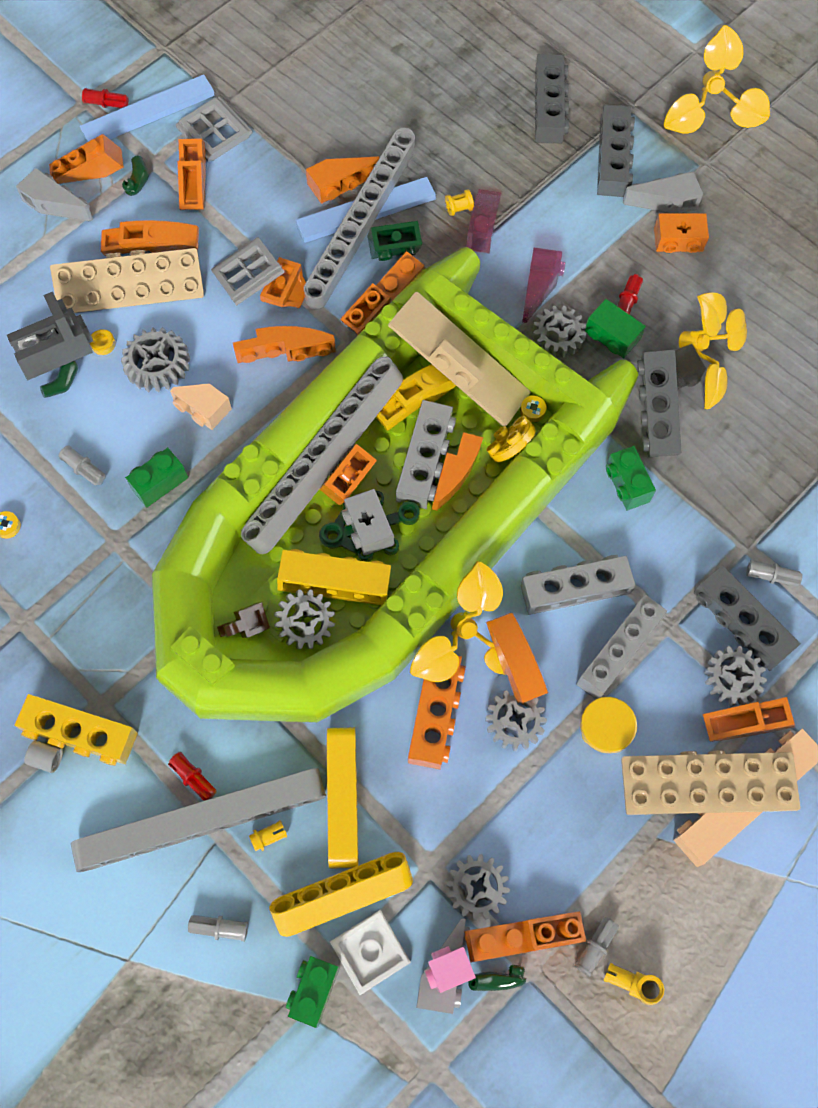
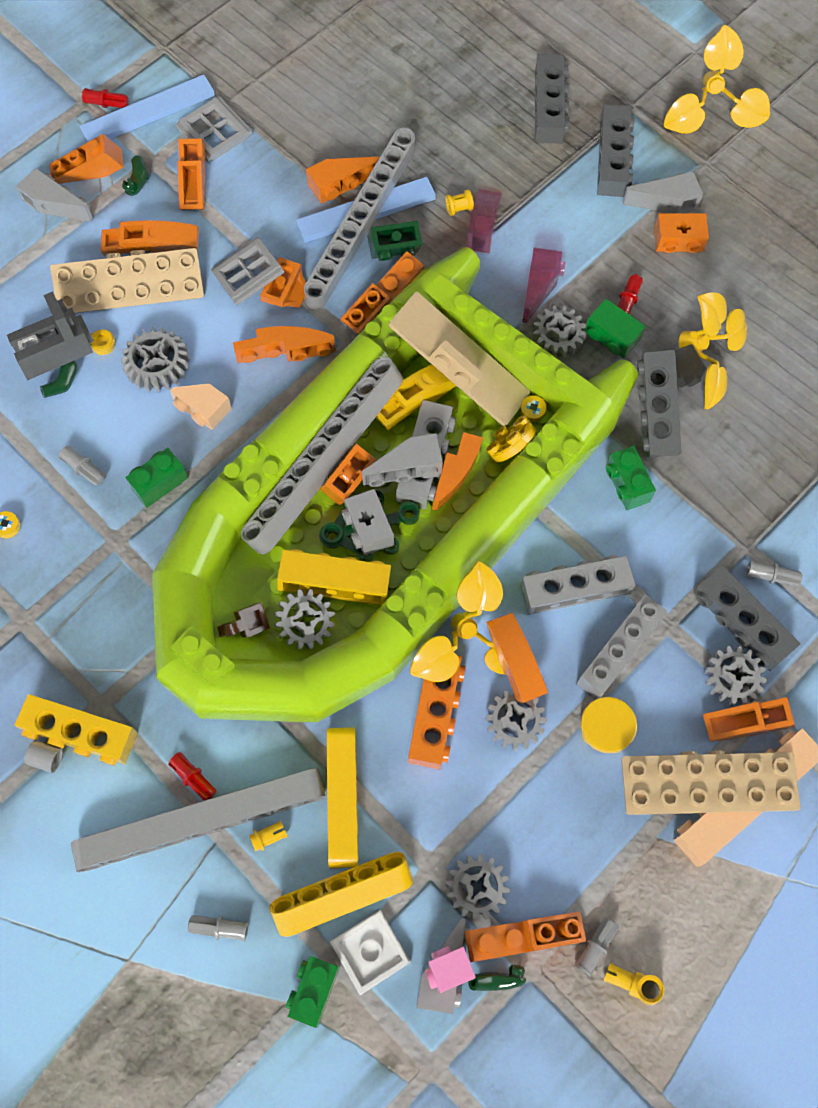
(412, 459): none -> light grey slope

